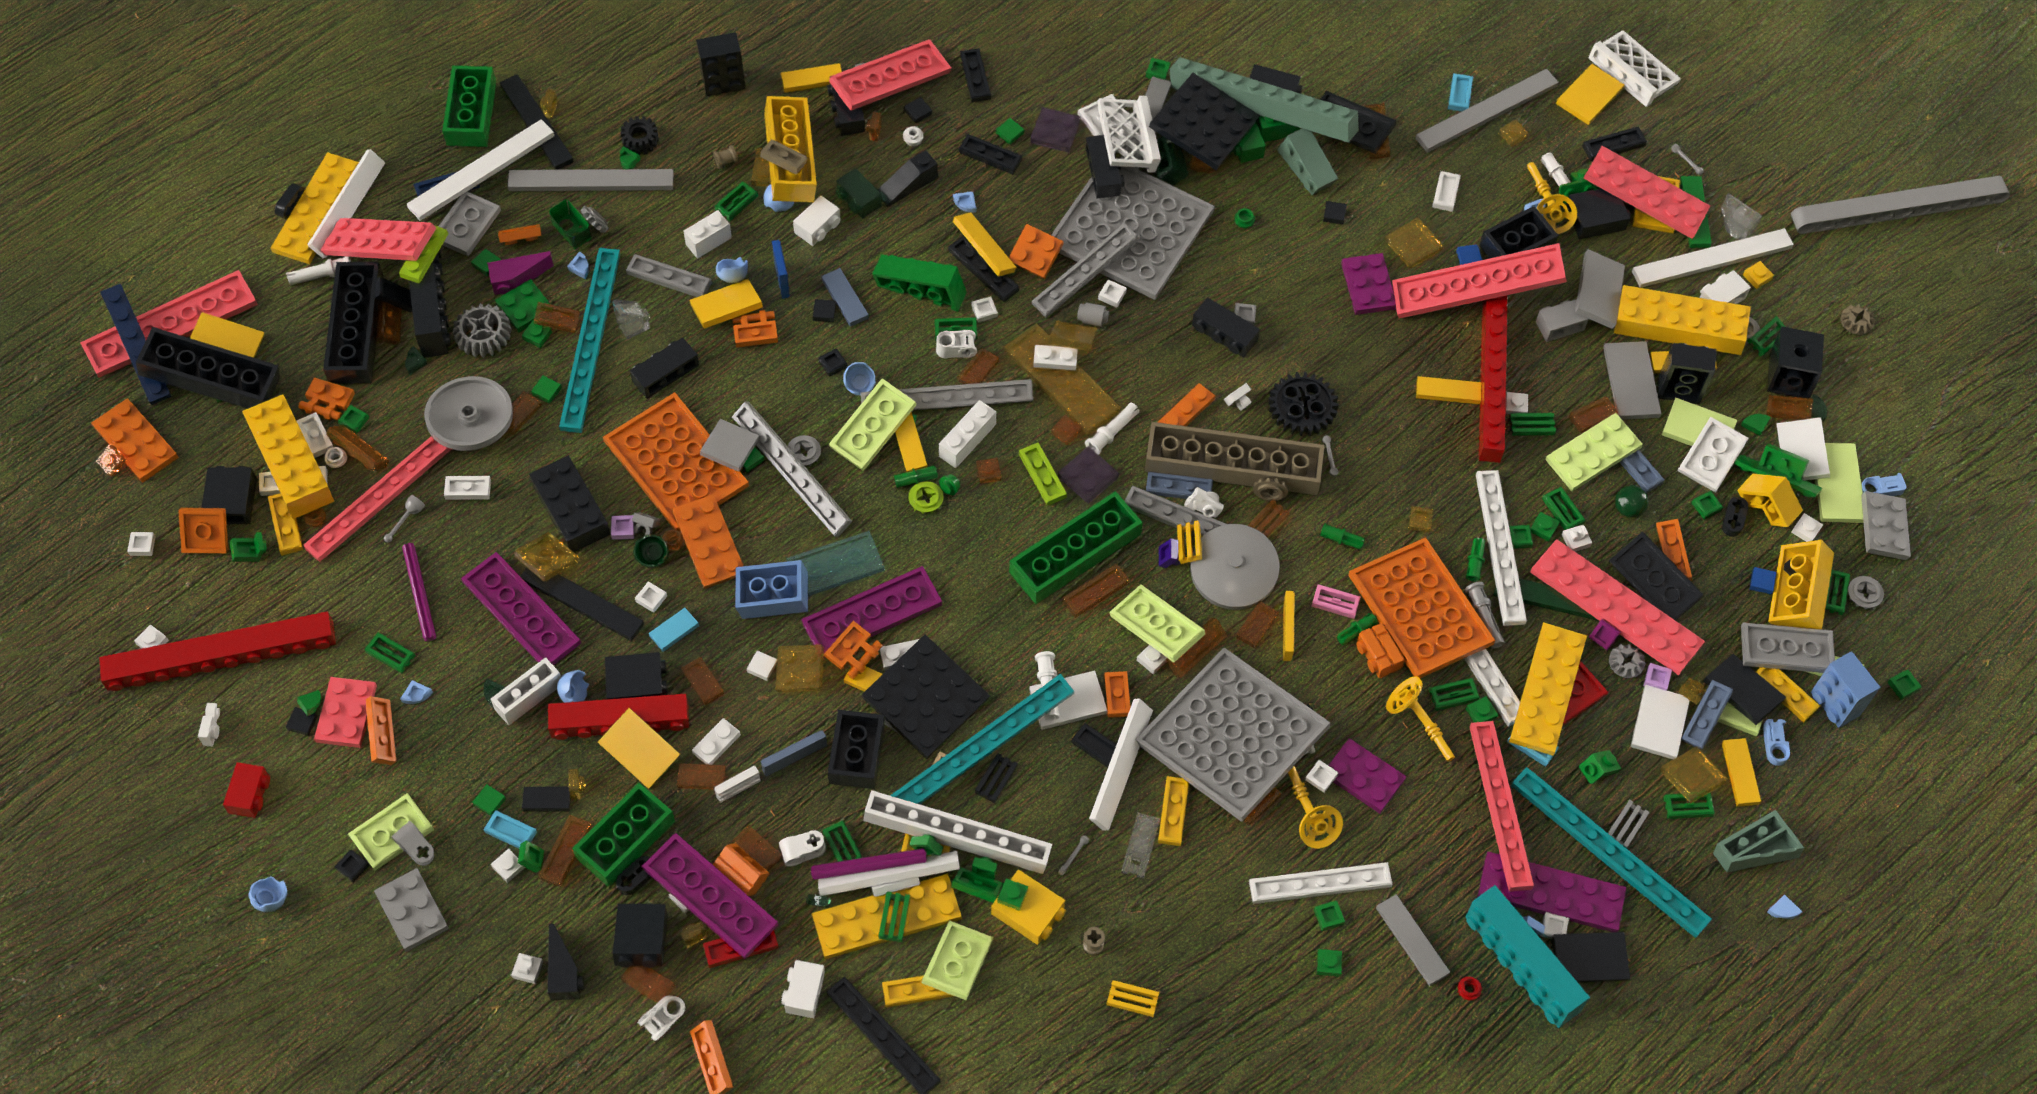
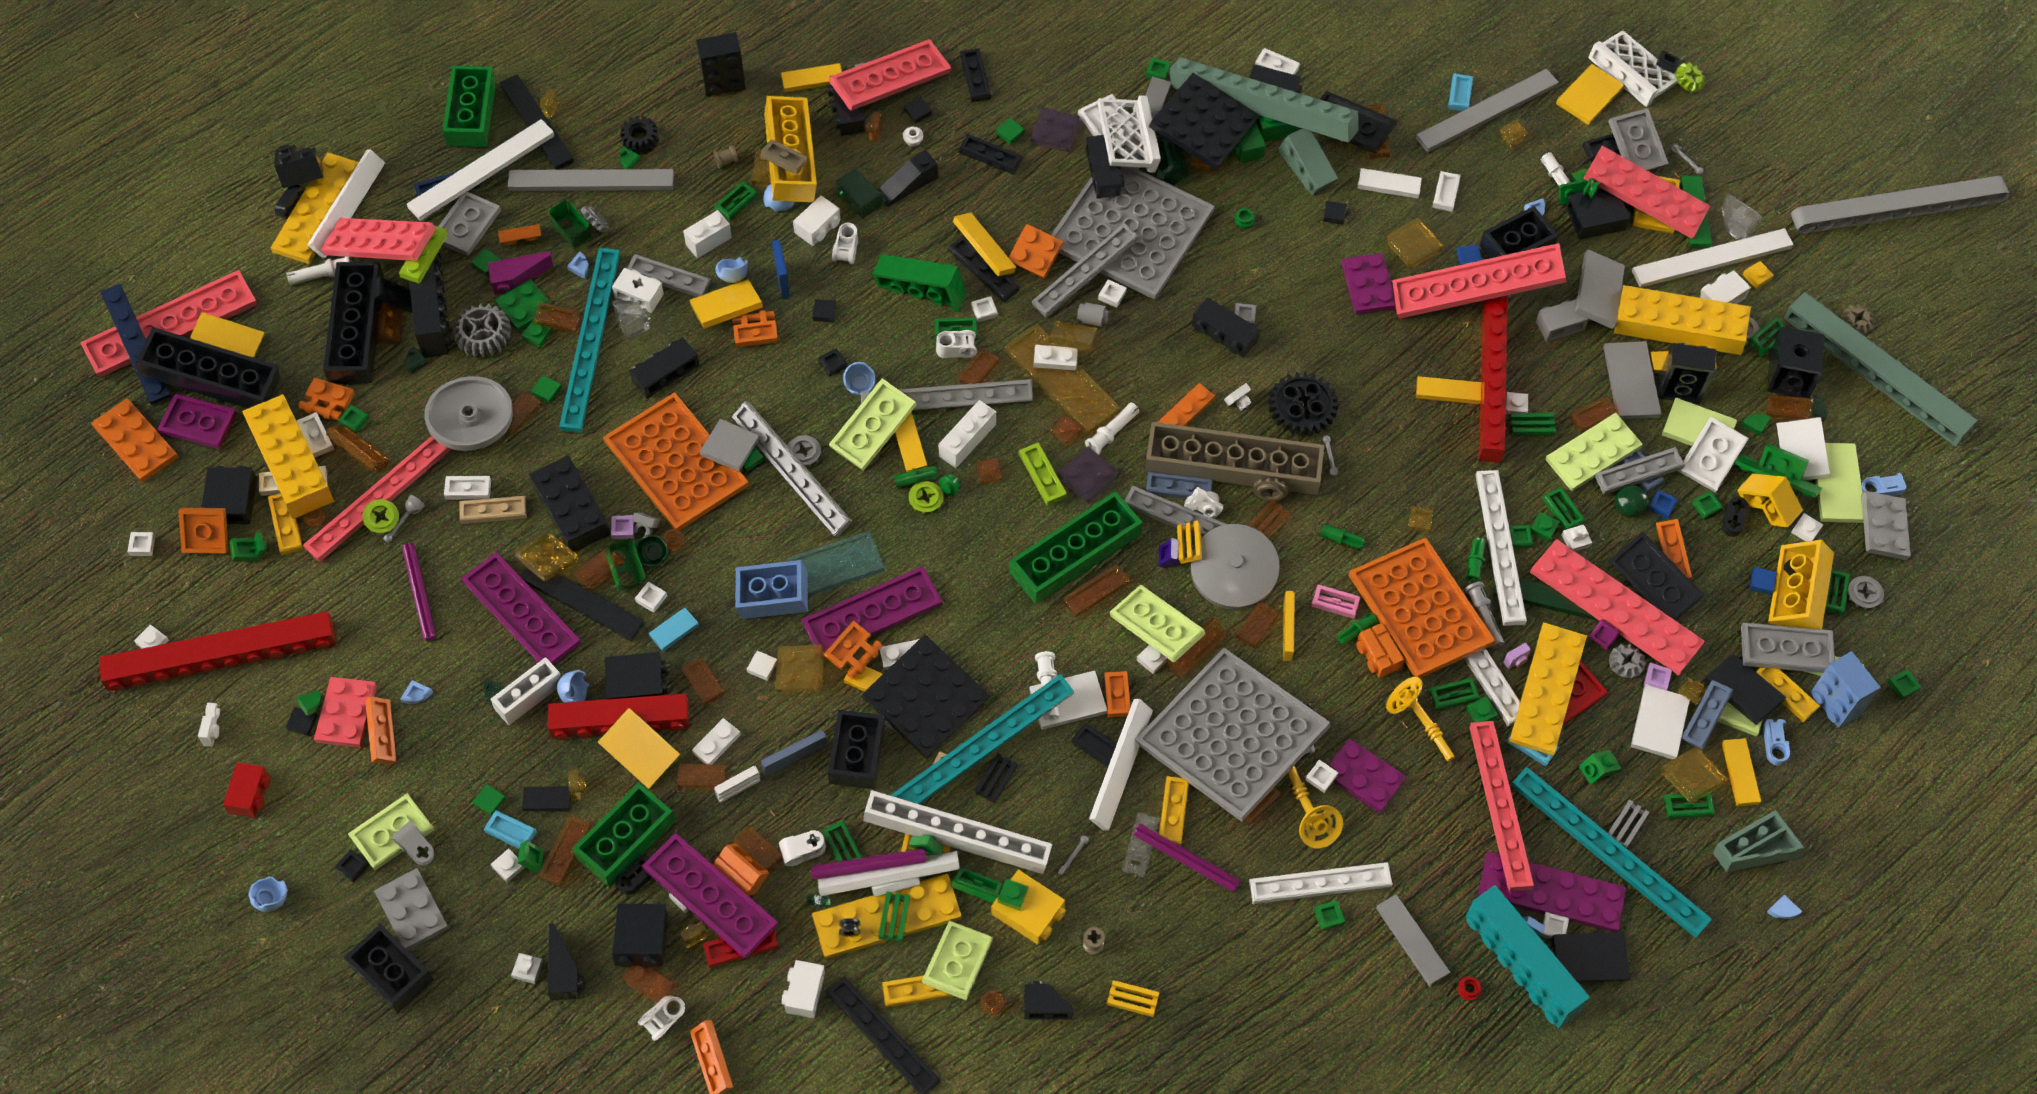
(111, 460): clear orange plate -> none
(197, 421): none -> magenta plate
(297, 166): none -> black brick
(333, 453): white plate -> none
(379, 507): none -> lime gear
(388, 968): none -> black brick
(403, 661): green tile -> none
(493, 509): none -> tan tile
(596, 570): none -> clear orange plate
(631, 559): none -> green piece
(638, 288): none -> white brick
(708, 540): orange plate -> none
(845, 297): sand blue tile -> none
(846, 247): none -> white piece
(849, 927): none -> black bush
(965, 201): light blue tile -> none
(985, 867): green plate -> none
(992, 995): none -> clear orange plate
(1045, 1003): none -> black slope
(1186, 857): none -> magenta axle
(1278, 62): none -> white plate
(1329, 962): green plate -> none
(1389, 183): none -> white tile
(1517, 656): none -> lavender plate
(1553, 207): yellow dish -> none
(1591, 188): none -> green bush
(1638, 139): none -> light grey plate
(1639, 470): none -> light grey tile
(1662, 504): none -> blue tile
(1667, 61): none -> black tile
(1687, 81): none -> lime gear
(1882, 370): none -> sand green brick

